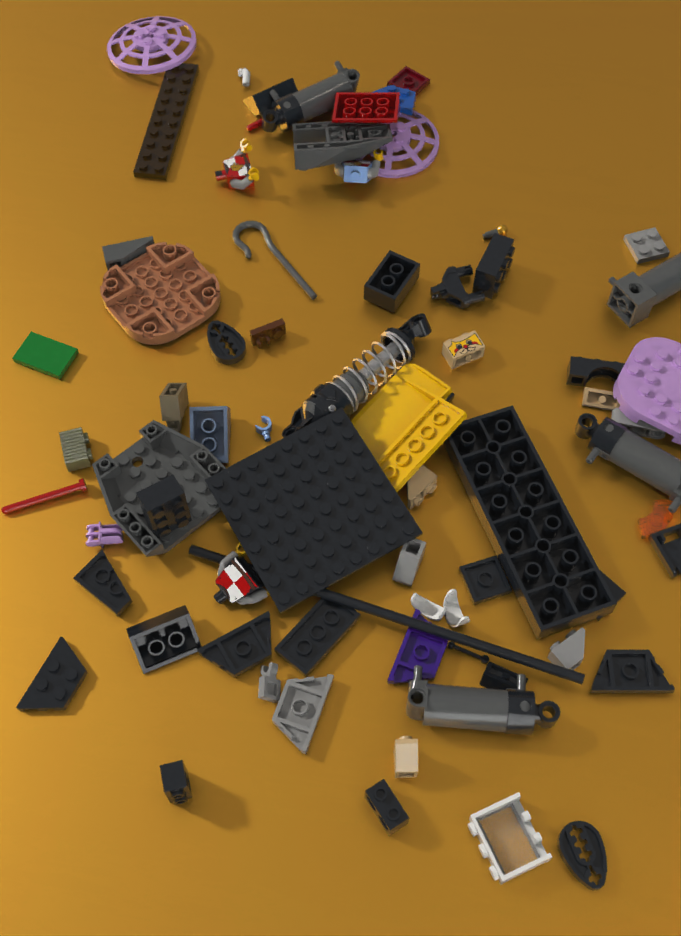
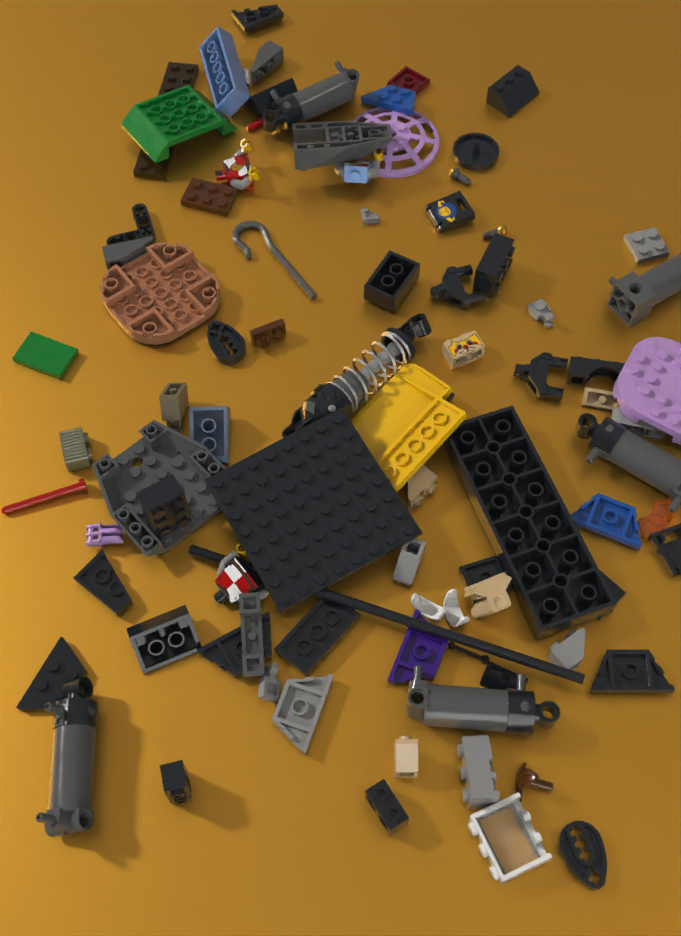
(72, 760): none -> dark grey piece
(140, 232): none -> black beam
(151, 39): lavender dish -> none
(173, 119): none -> green slope
(209, 196): none -> reddish brown plate
(224, 72): none -> medium blue brick
(251, 634): none -> dark grey slope
(253, 19): none -> black wing
(266, 60): none -> dark grey slope
(266, 430): light blue piece -> none
(366, 107): red slope -> none
(369, 217): none -> light grey tile
(447, 214): none -> black container
(456, 174): none -> dark grey piece
(475, 151): none -> black piece
(477, 772): none -> light grey wedge
(490, 595): none -> tan piece
(512, 91): none -> black slope
(529, 777): none -> reddish brown plant
(536, 375): none -> black connector
(542, 311): none -> light grey plate
(609, 519): none -> blue wing

